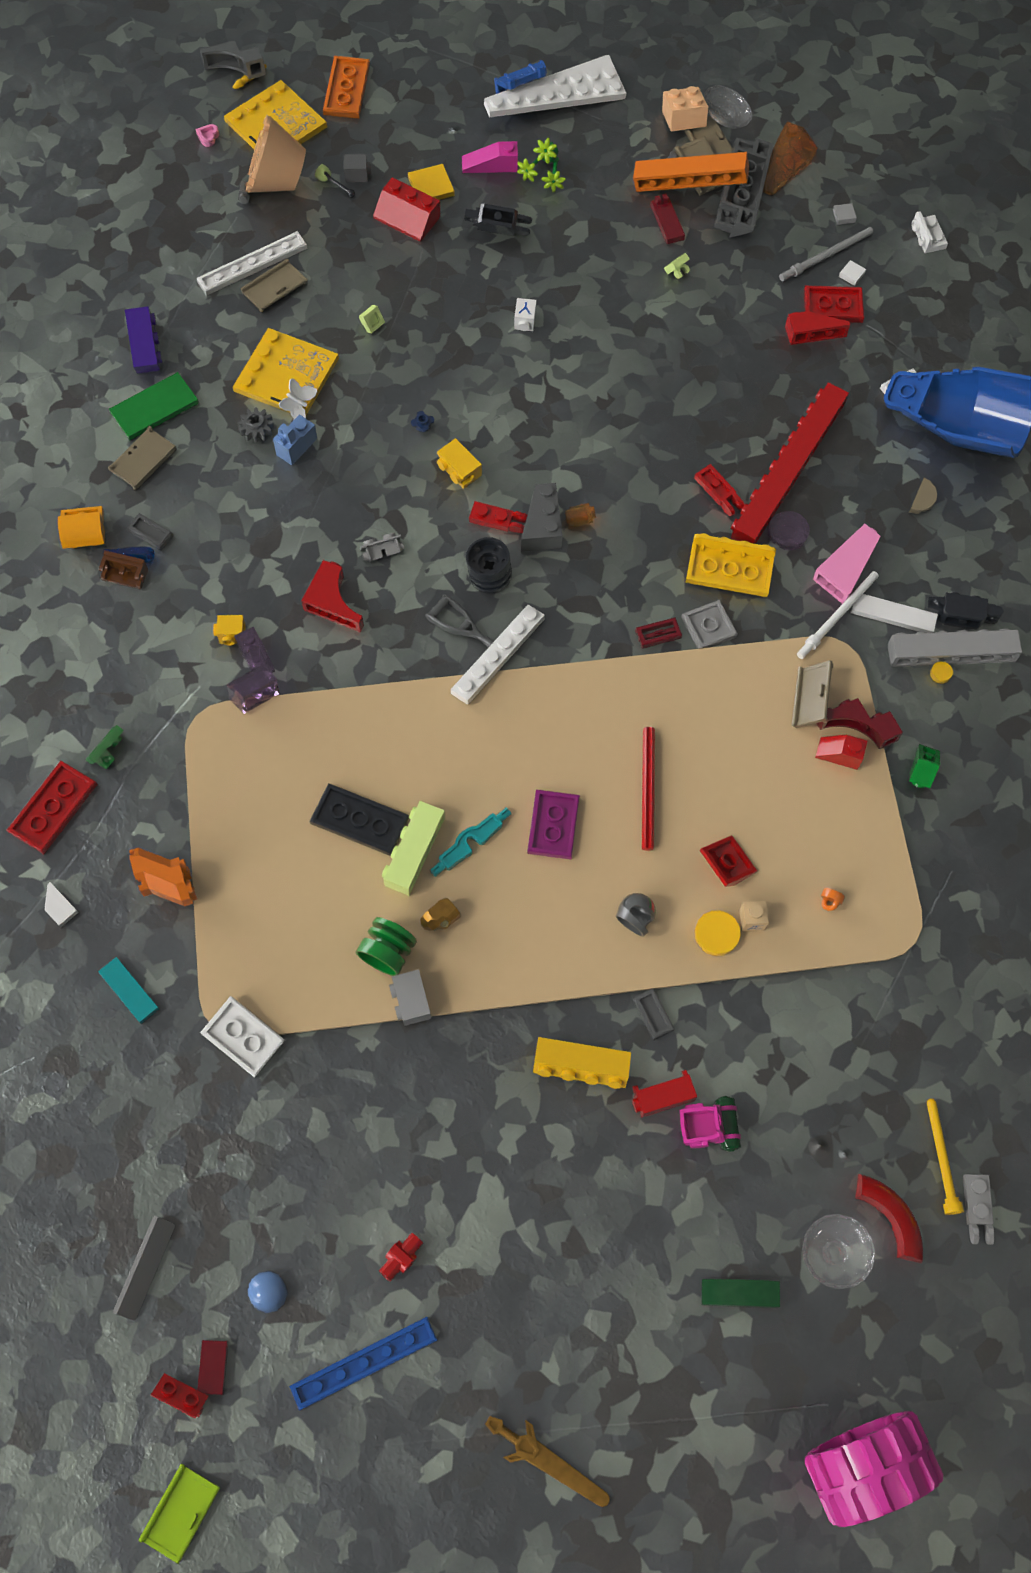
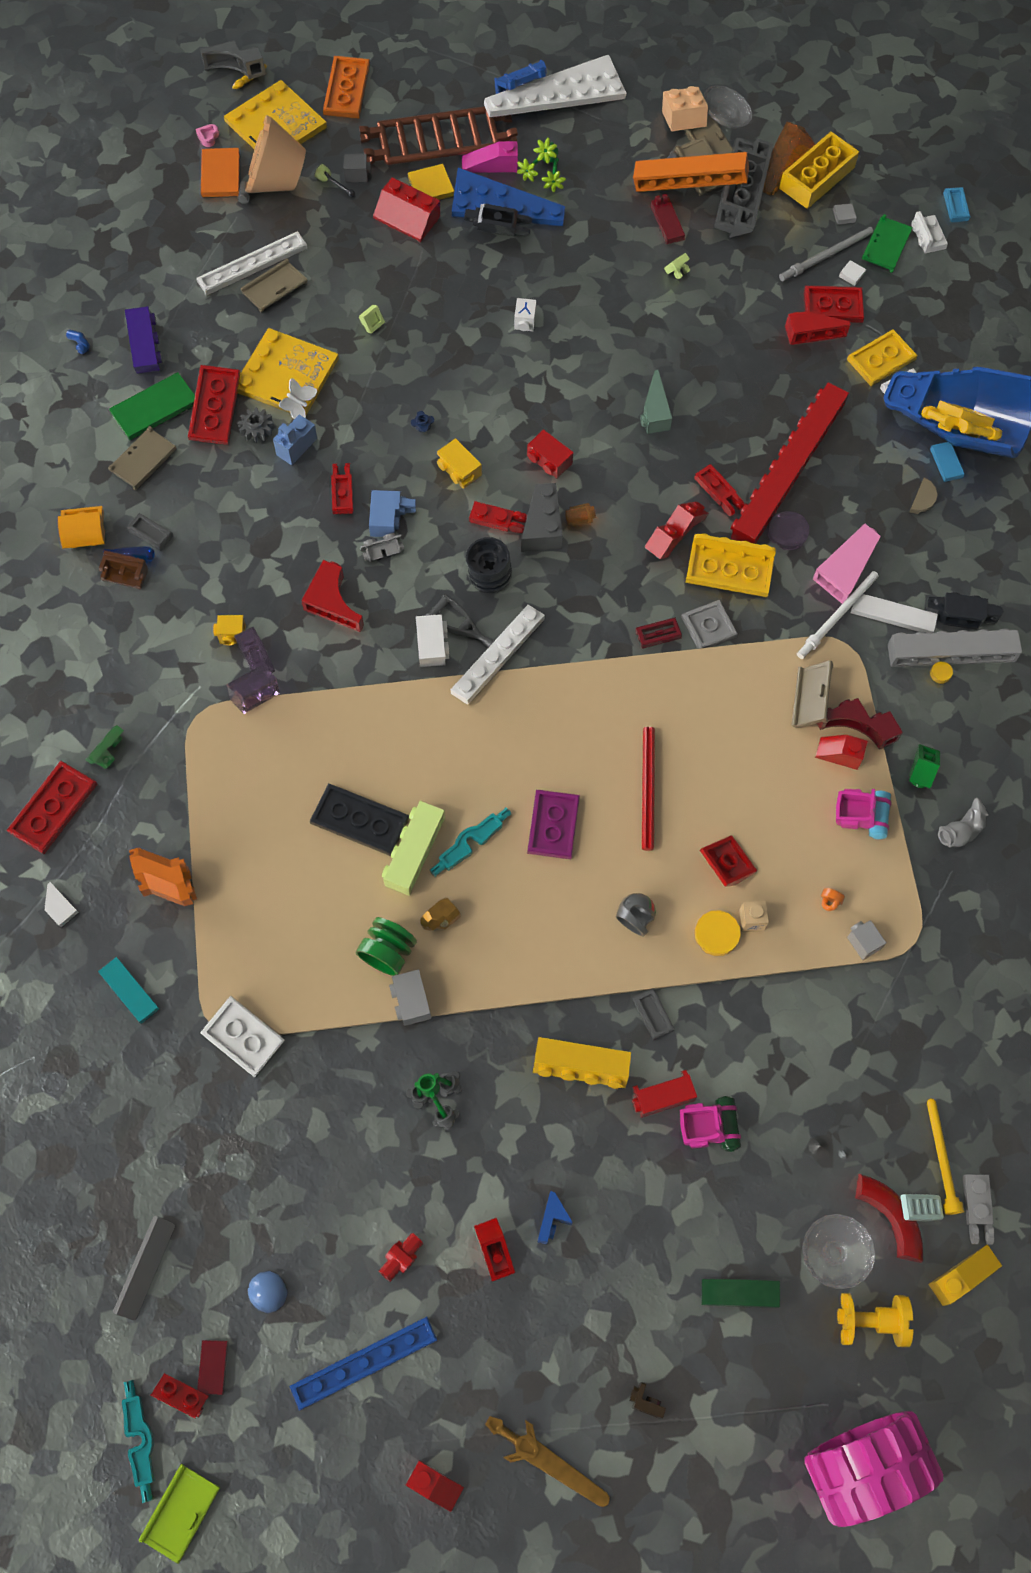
(79, 337): none -> blue arm
(139, 1455): none -> teal piece
(214, 405): none -> red tile
(220, 172): none -> orange tile
(342, 491): none -> red hinge
(384, 154): none -> copper bar
(386, 511): none -> medium blue hinge
(426, 1091): none -> dark grey plant
(431, 643): none -> white brick
(434, 1485): none -> red slope
(474, 190): none -> blue wing
(494, 1249): none -> red slope
(549, 454): none -> red brick
(553, 1212): none -> blue slope
(649, 1406): none -> dark brown bracket
(656, 408): none -> sand green slope
(679, 524): none -> arch
(819, 170): none -> yellow brick
(864, 810): none -> dark pink piece
(866, 939): none -> light grey brick
(882, 357): none -> yellow tile
(884, 1320): none -> yellow piece
(889, 245): none -> green door
(922, 1207): none -> light aqua slope
(947, 461): none -> dark azure tile
(956, 204): none -> dark azure tile
(963, 419): none -> yellow brick
(965, 1276): none -> yellow slope
(966, 830): none -> light grey animal

